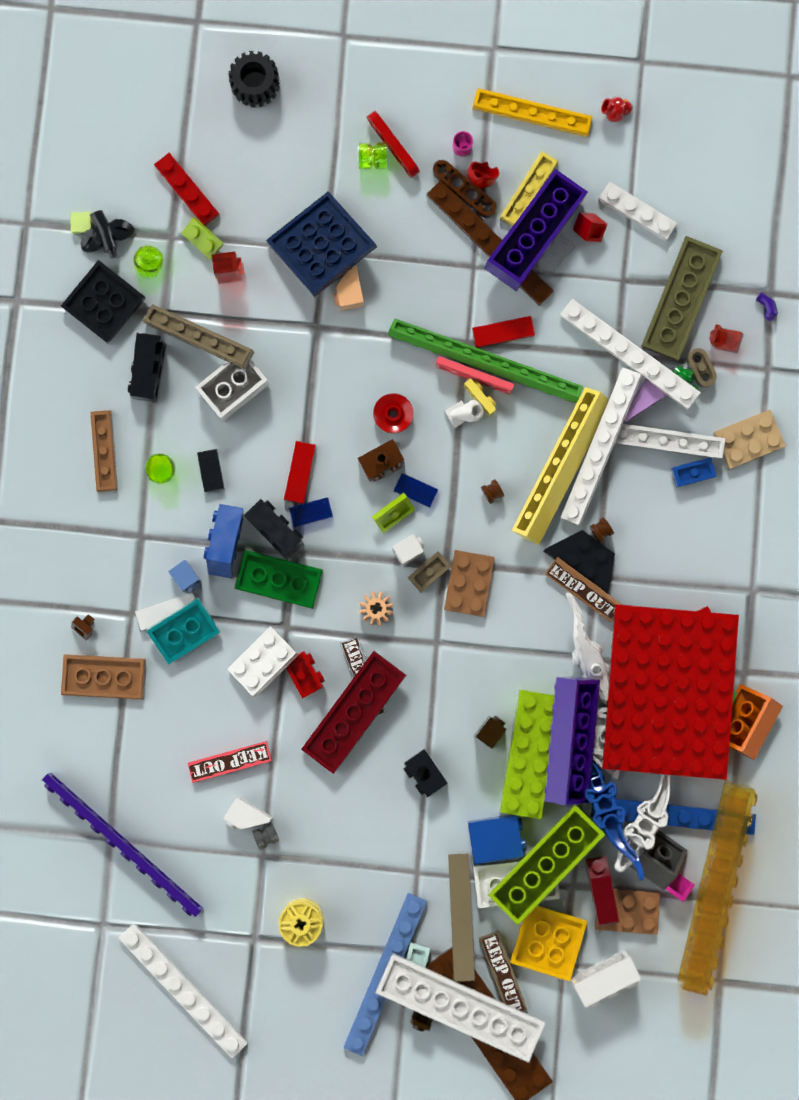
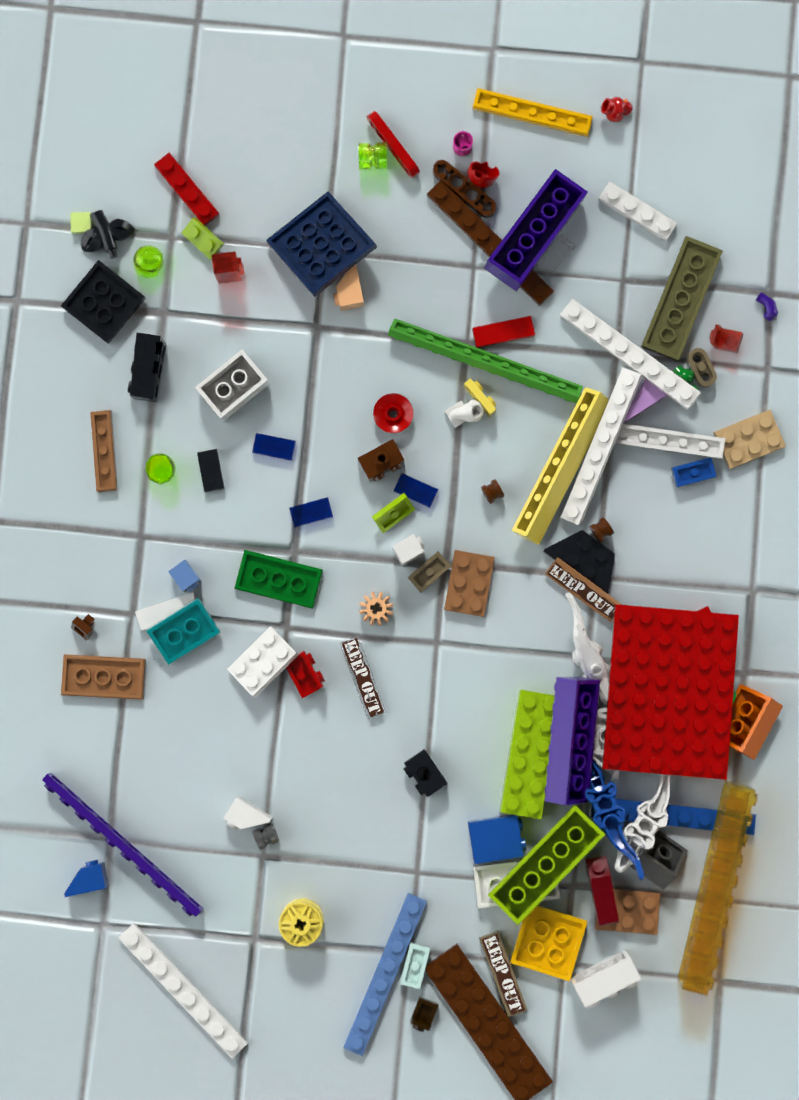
(88, 879): none -> blue slope
(198, 336): dark tan tile -> none
(223, 540): blue wedge -> none
(229, 761): tile -> none
(254, 63): black tyre -> none
(273, 447): none -> clear blue tile
(274, 528): black wedge -> none
(299, 472): red tile -> none
(353, 712): dark red plate -> none
(460, 1007): white plate -> none
(461, 917): dark tan tile -> none
(475, 375): coral tile -> none
(491, 731): dark brown brick -> none
(529, 187): light yellow tile -> none
(590, 227): red panel -> none
(680, 887): dark pink panel -> none

